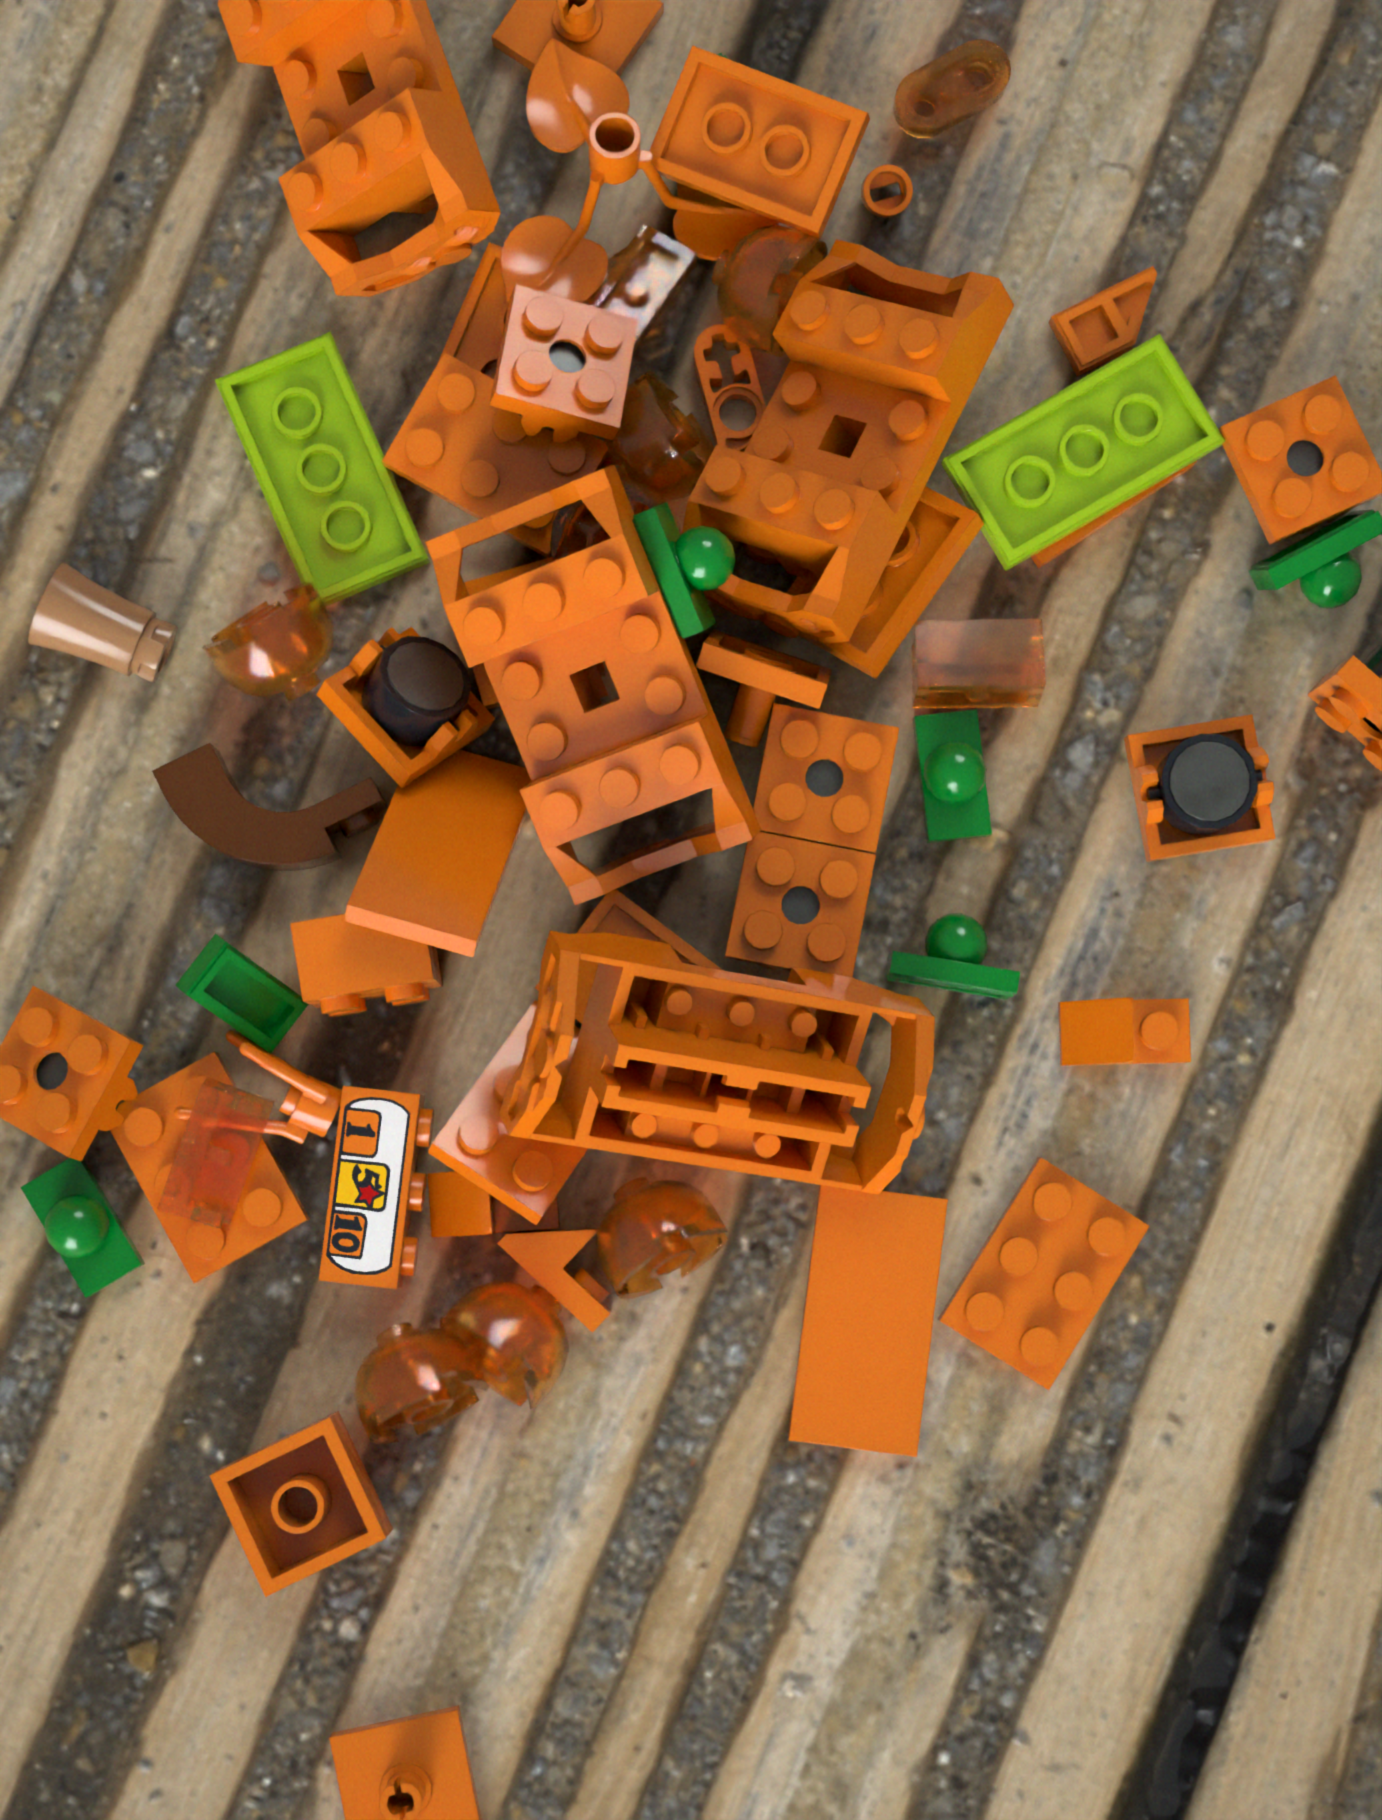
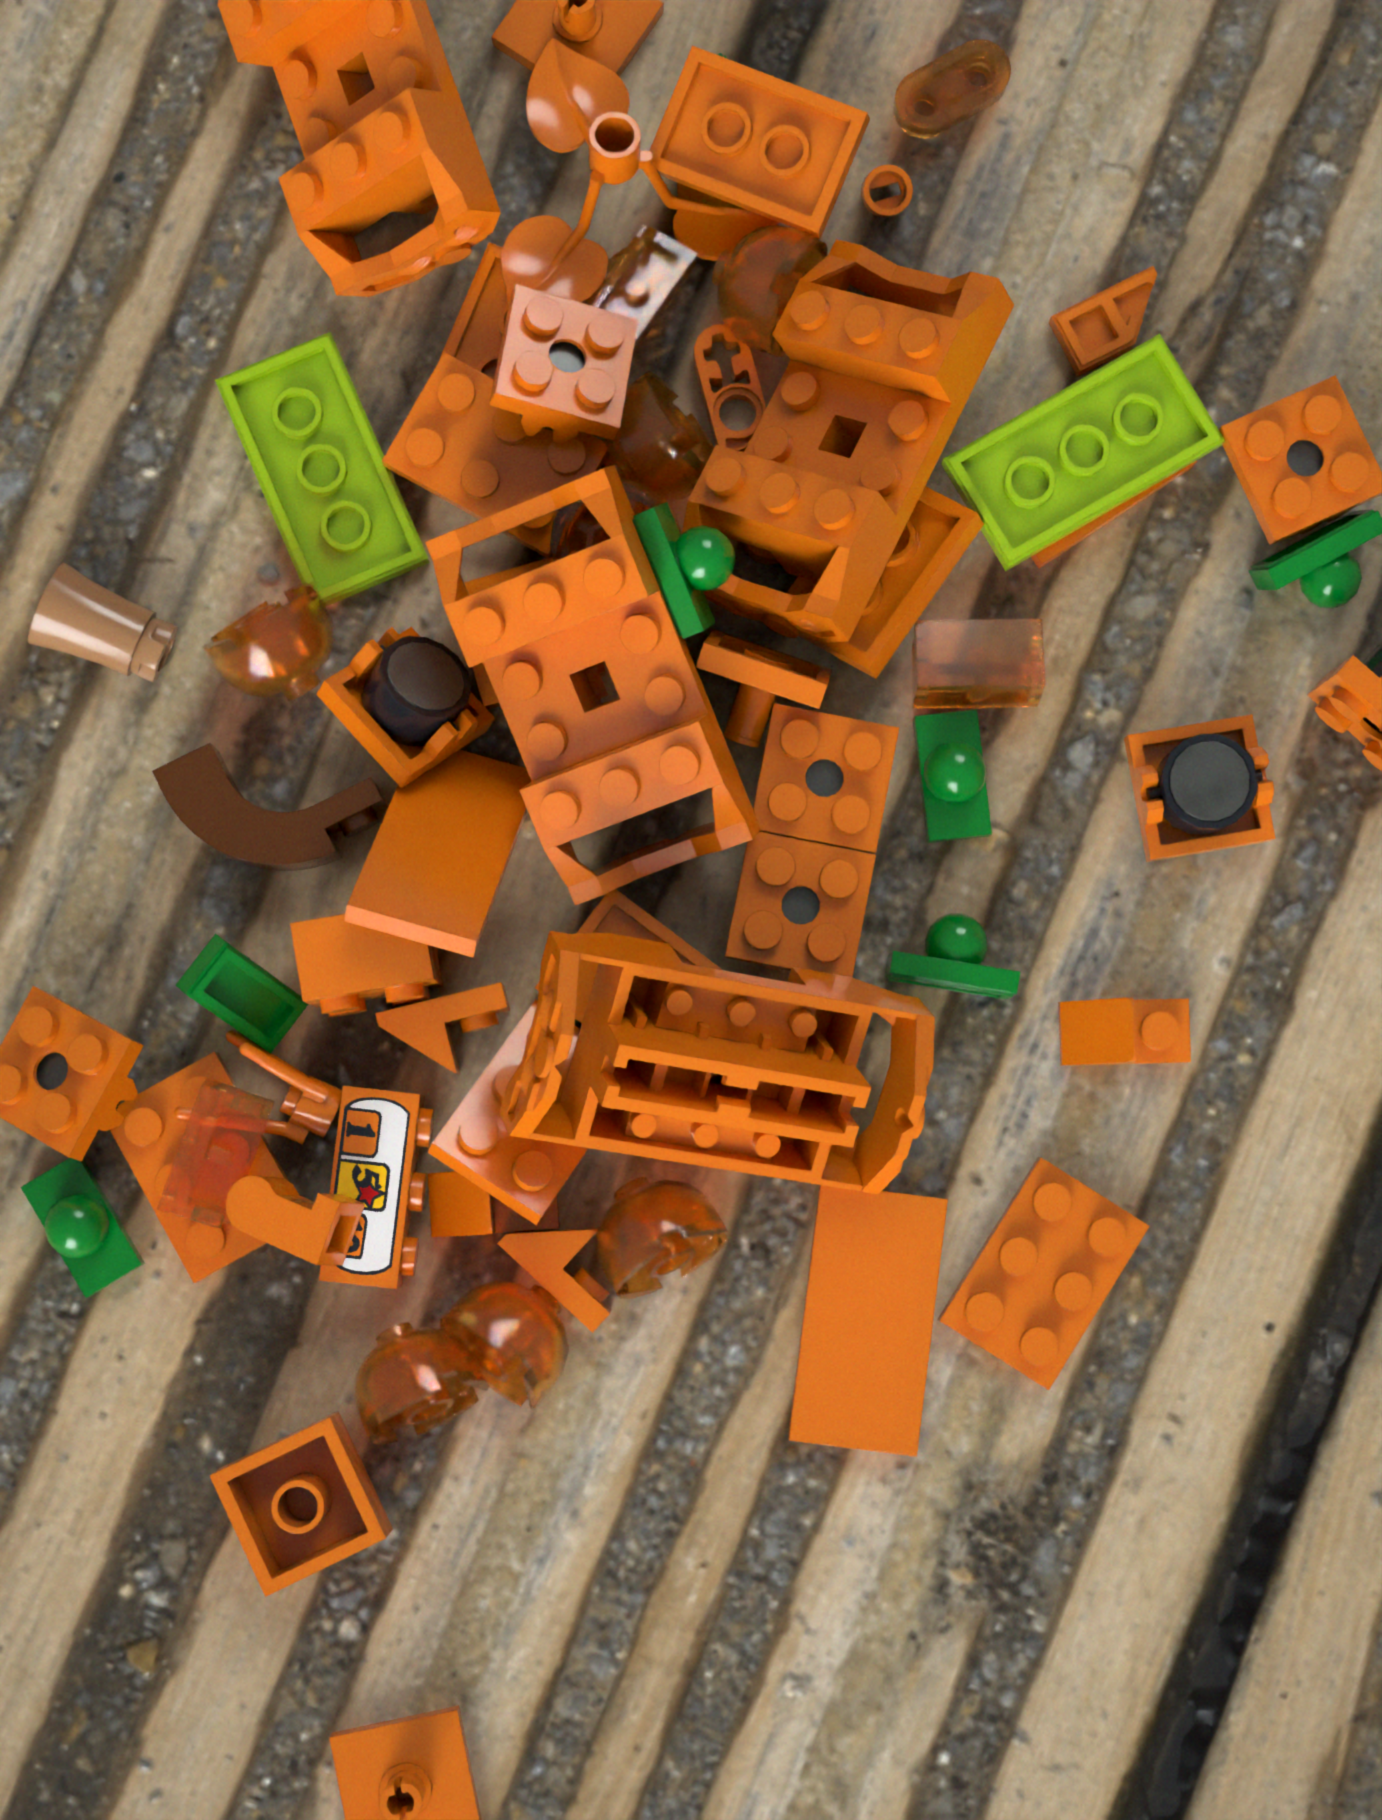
(277, 1215): none -> orange leg
(428, 1022): none -> orange slope

